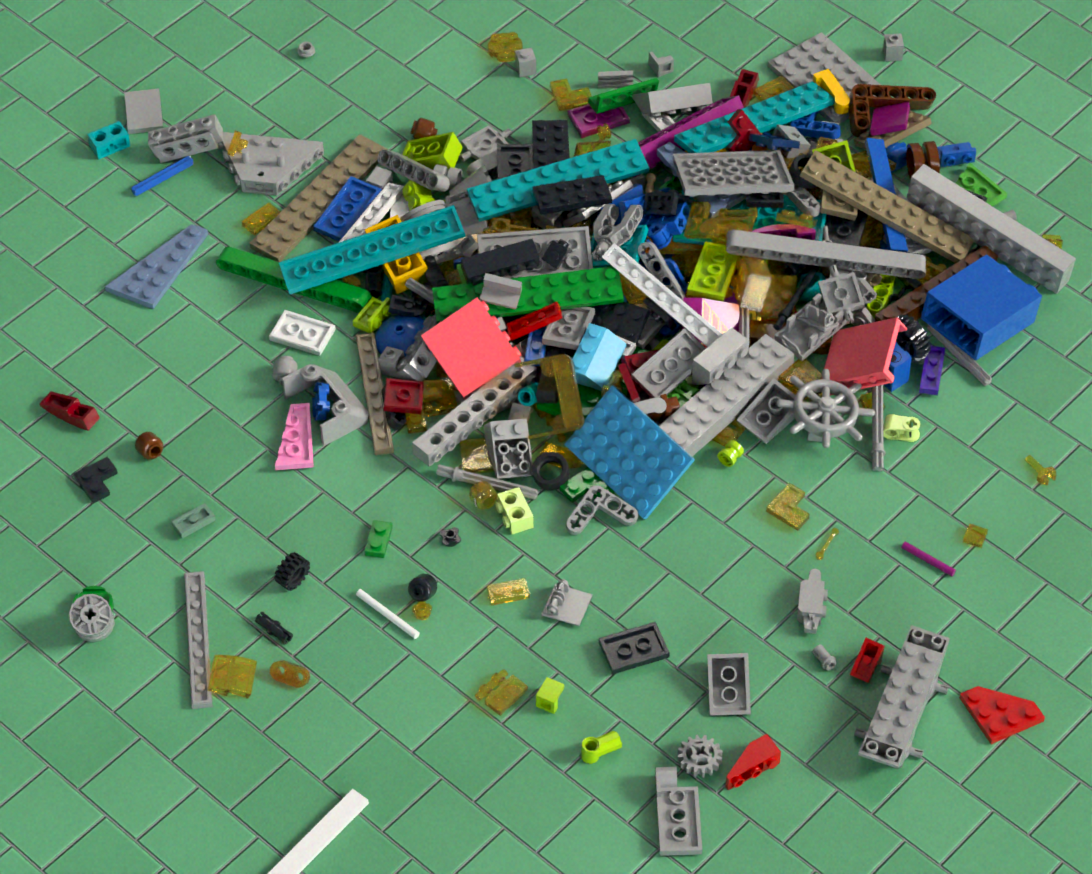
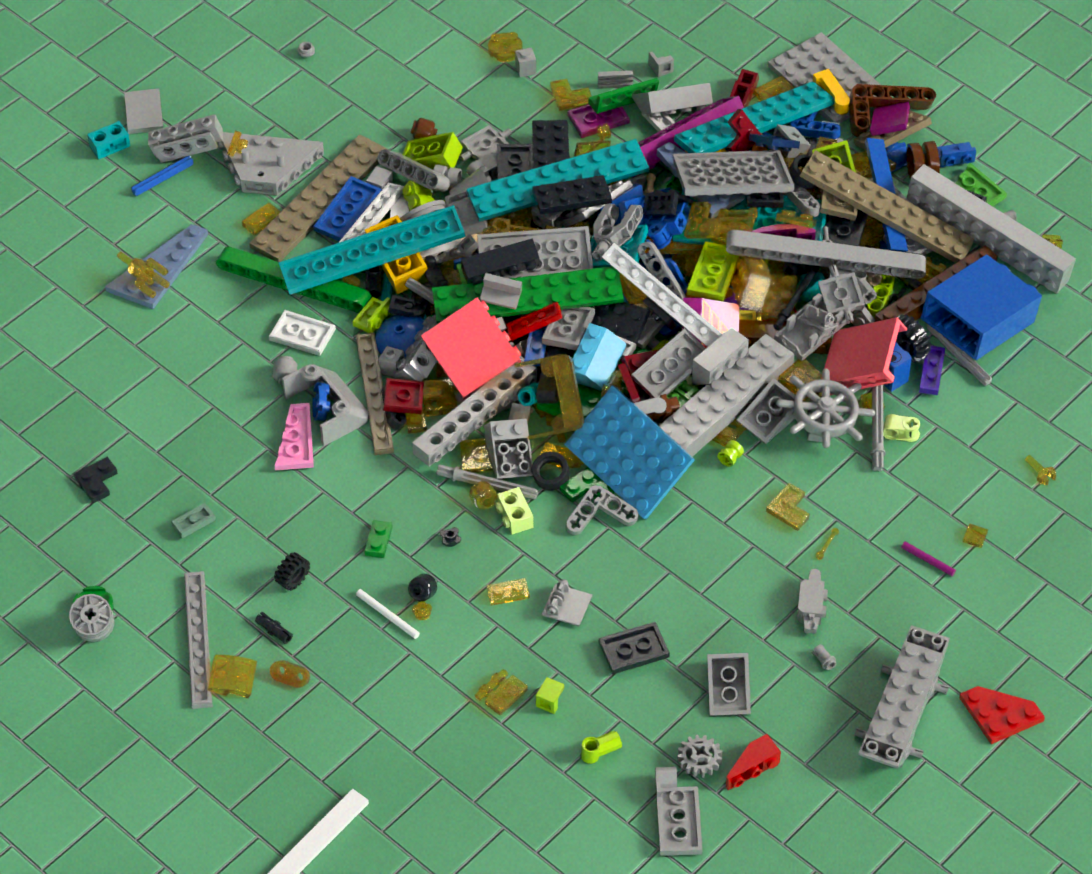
(70, 410): dark red slope -> none
(145, 273): none -> clear yellow plant
(149, 445): reddish brown head -> none
(556, 253): black bracket -> none
(744, 322): light grey axle -> none
(867, 660): red slope -> none
(893, 47): light grey brick -> none

